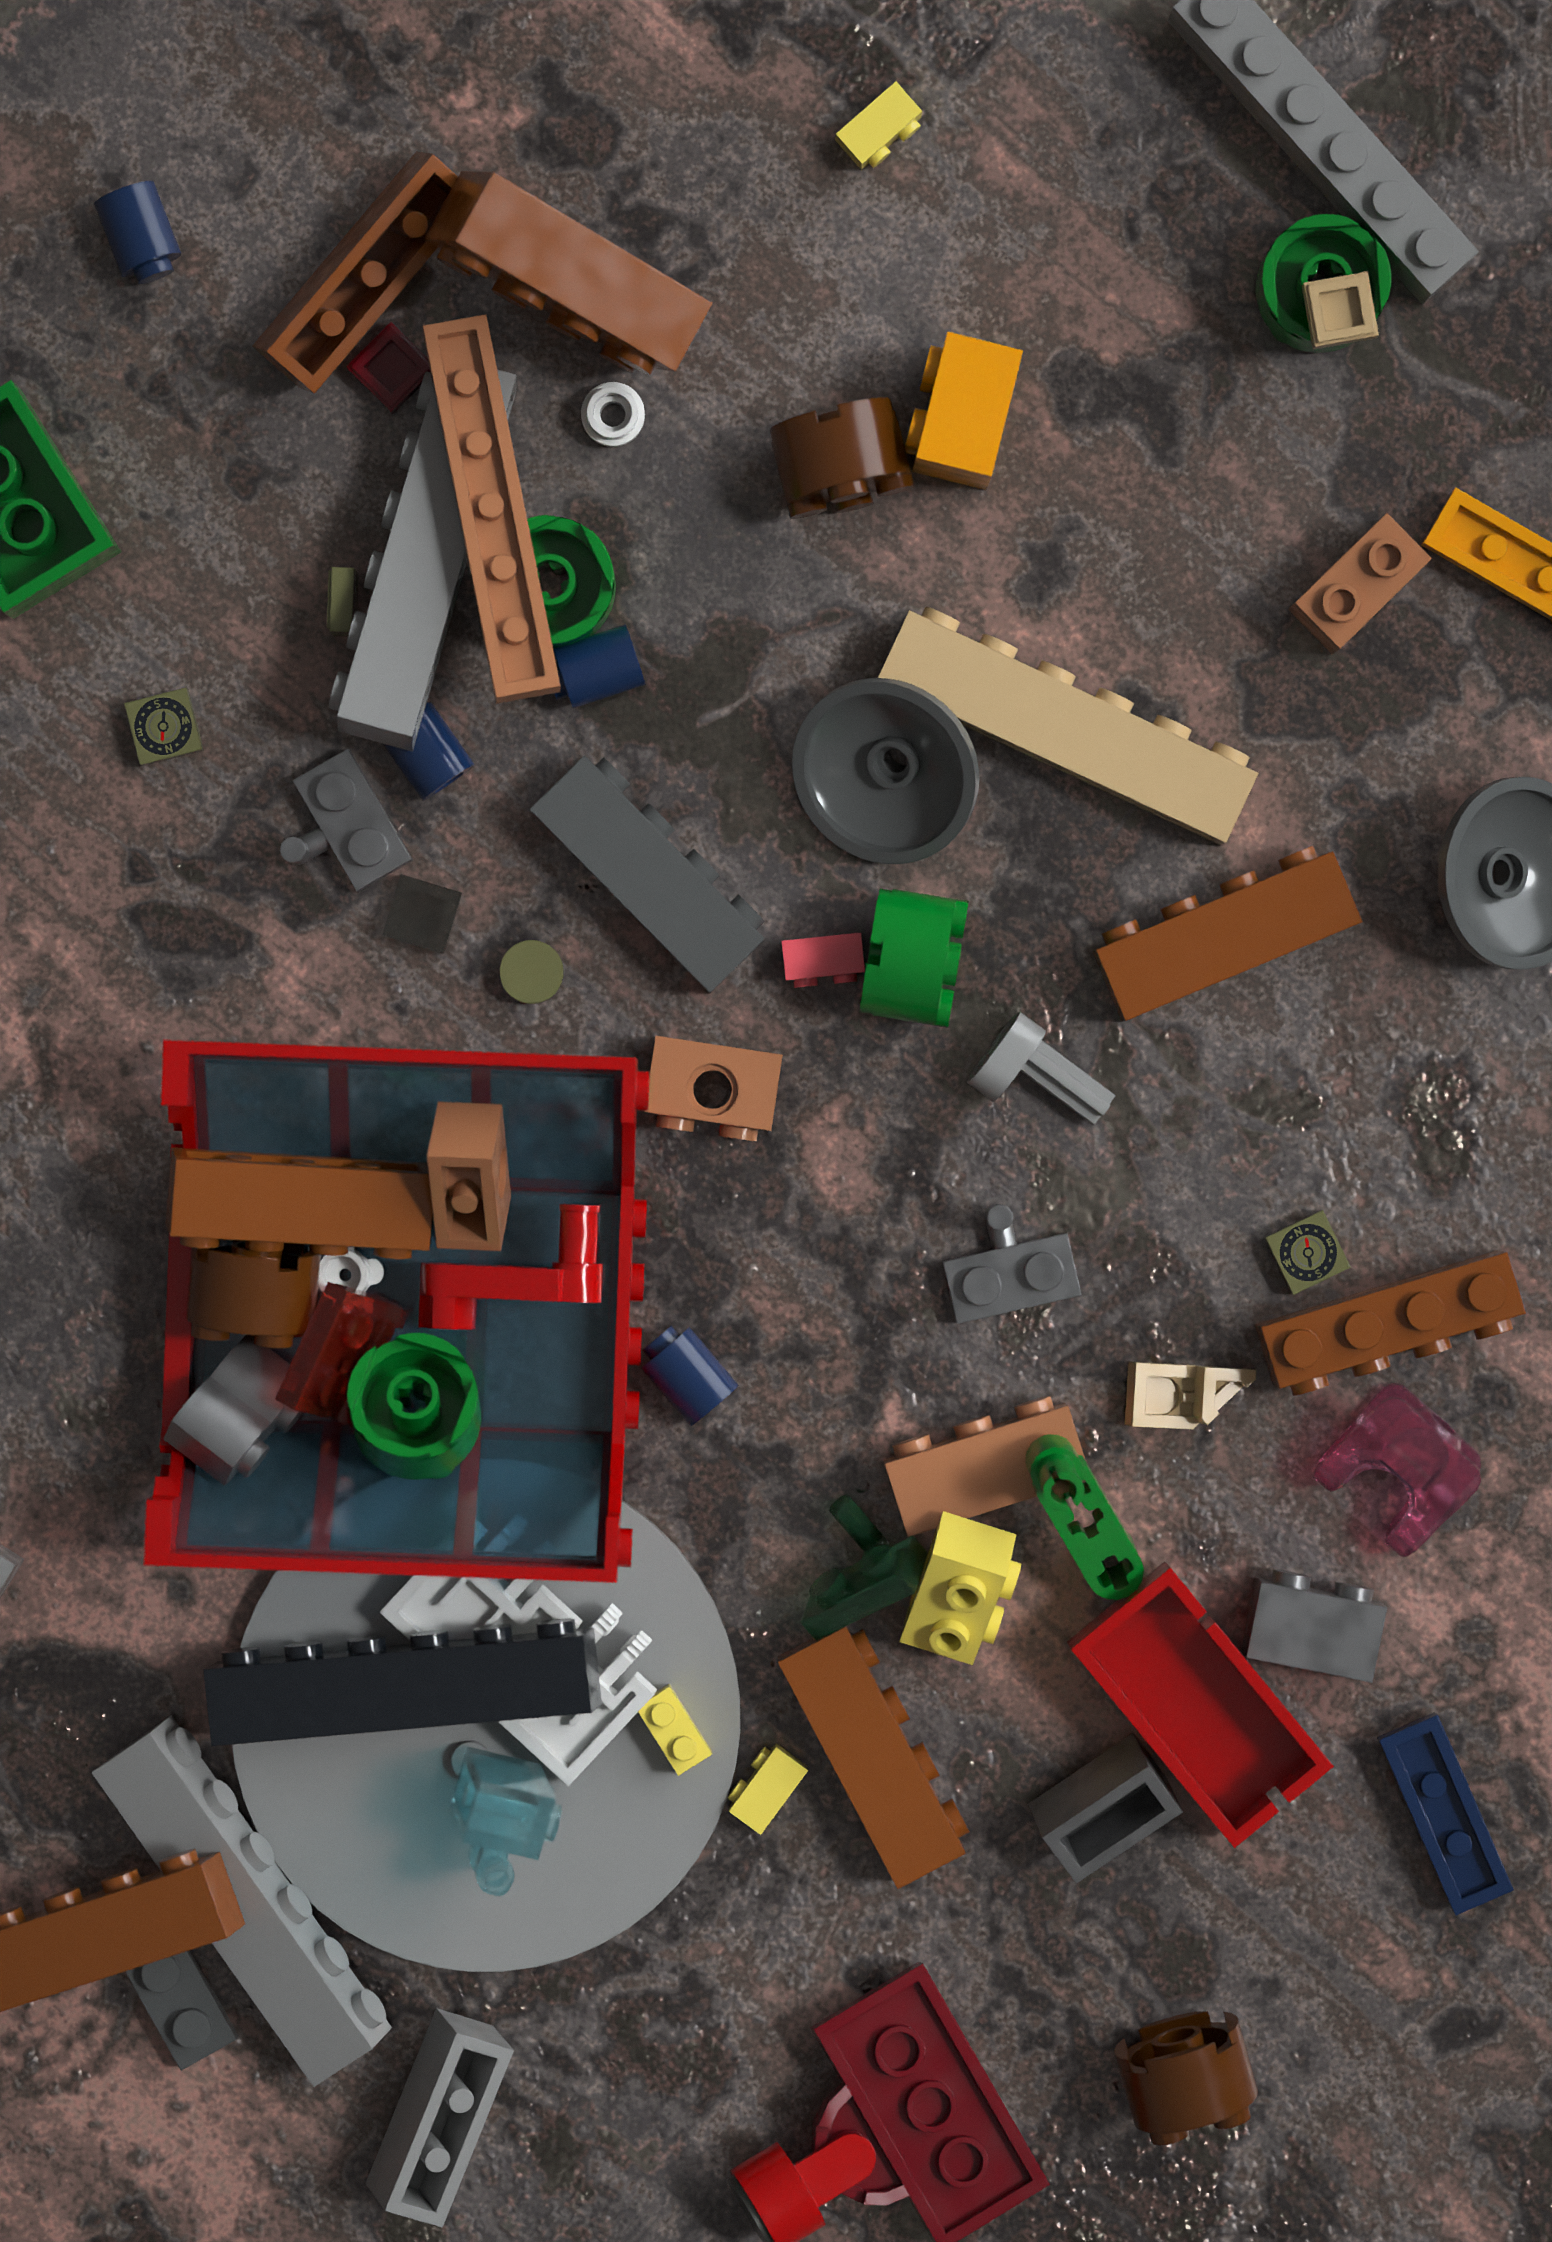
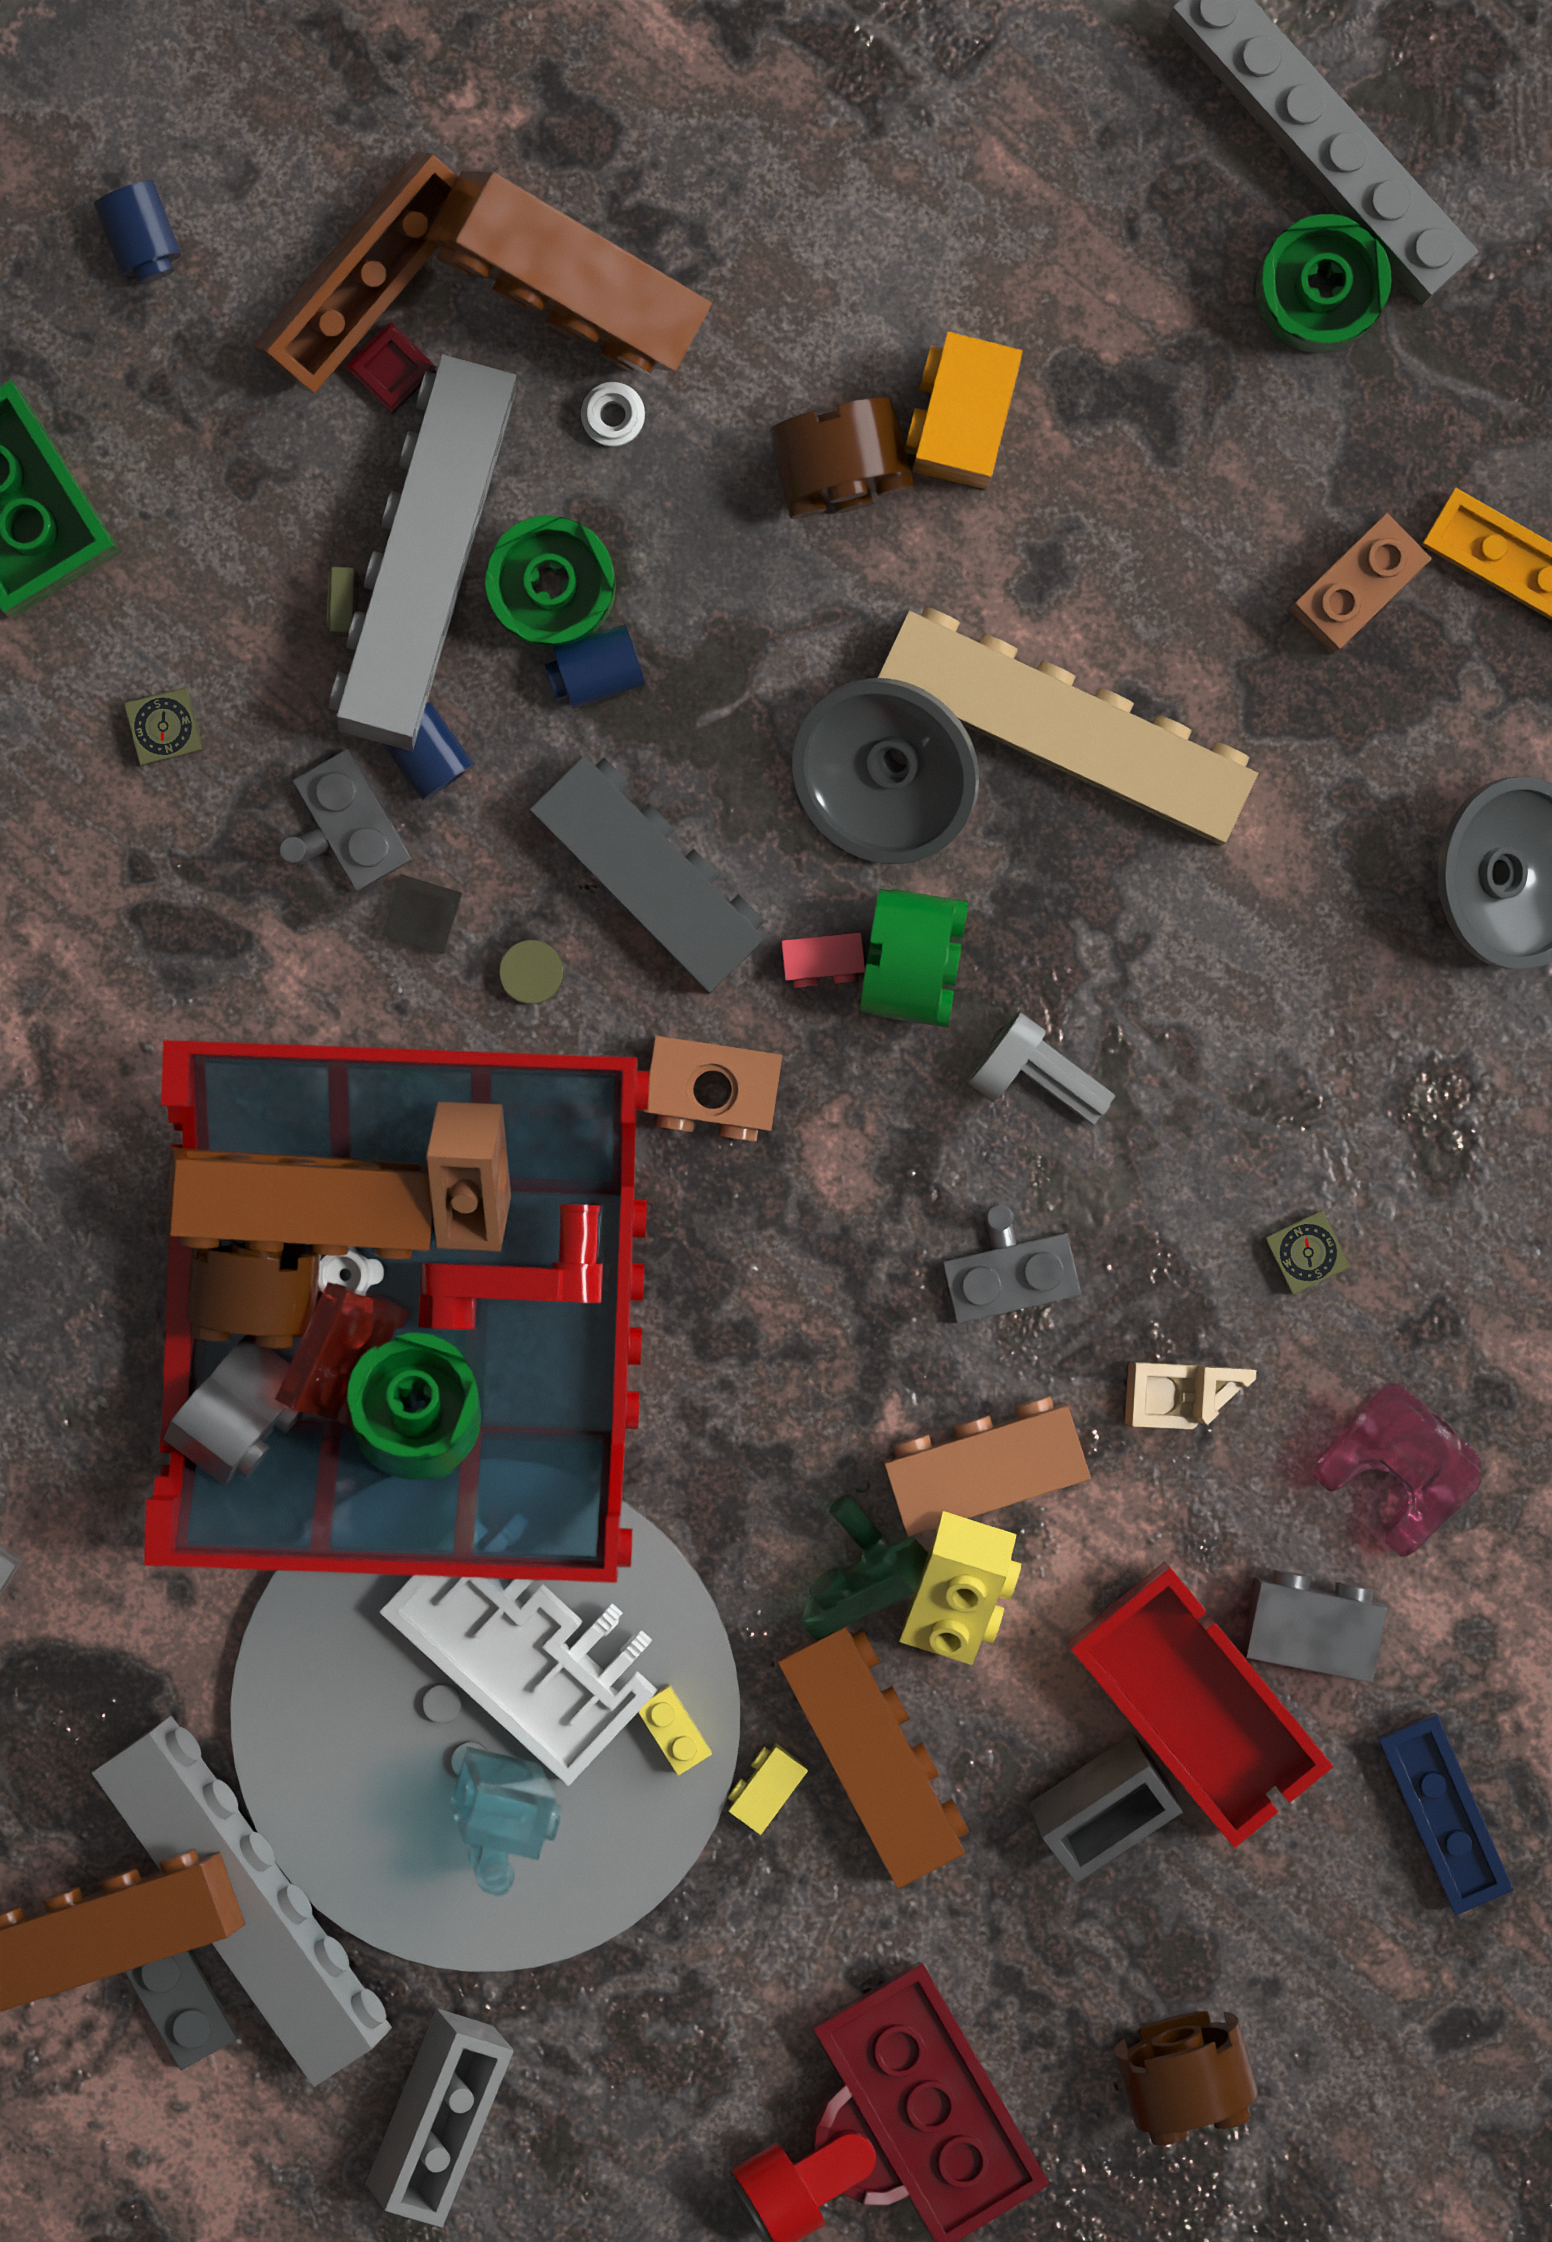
(402, 1685): black brick -> none
(491, 509): nougat plate -> none
(687, 1373): dark blue brick -> none
(878, 126): light yellow piece -> none
(1090, 1543): green beam -> none
(1227, 935): dark orange brick -> none
(1340, 310): tan tile -> none
(1389, 1319): dark orange brick -> none

